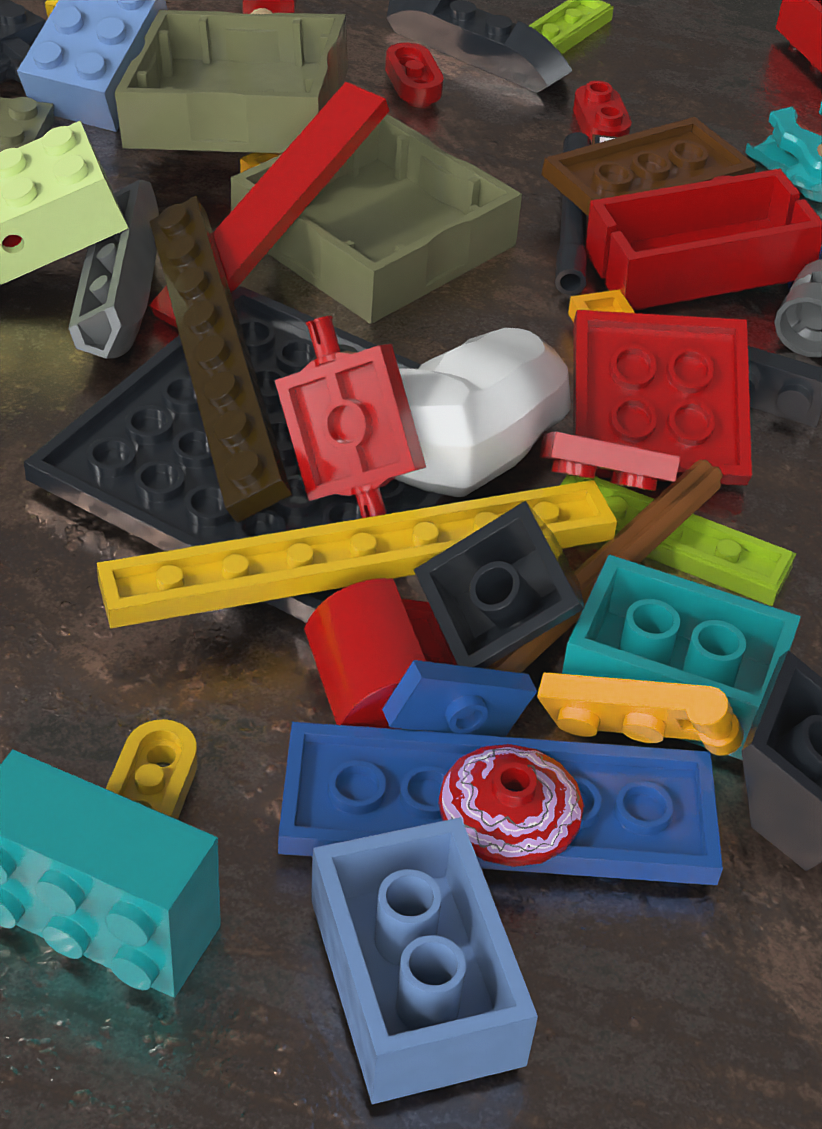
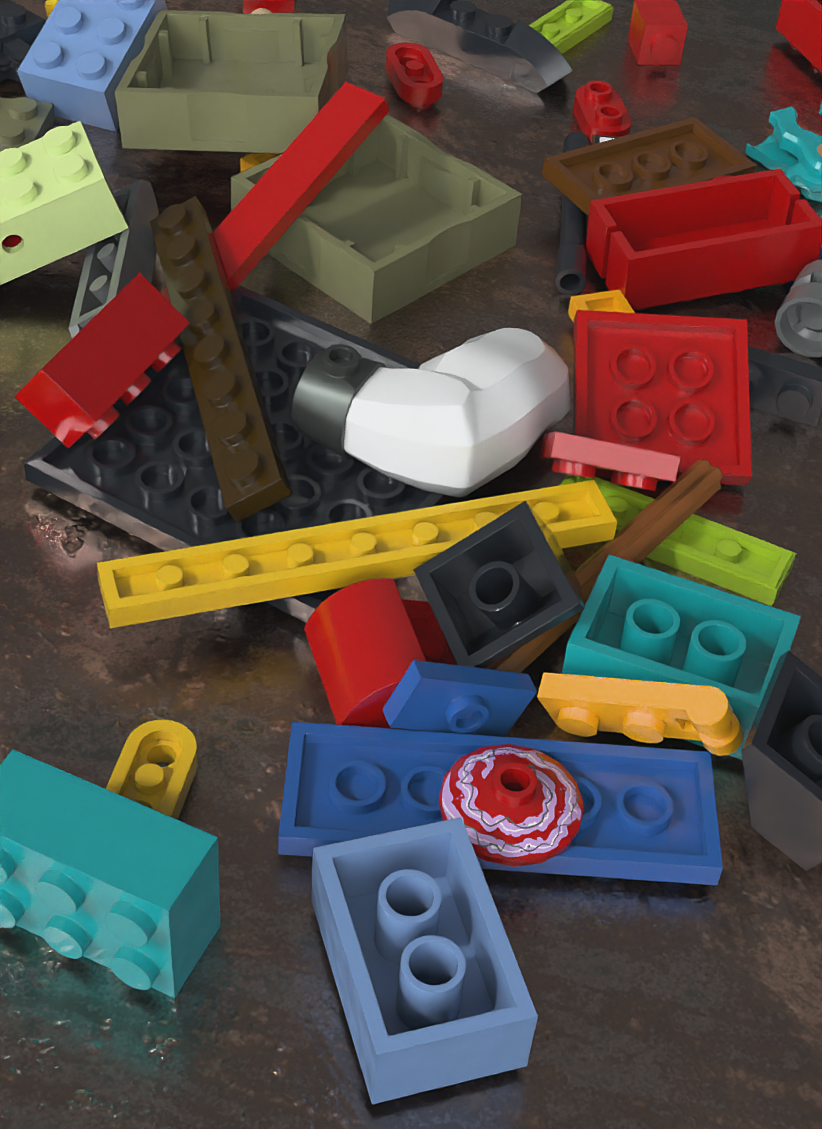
(105, 363): none -> red brick
(349, 420): plate -> none
(657, 32): none -> red brick

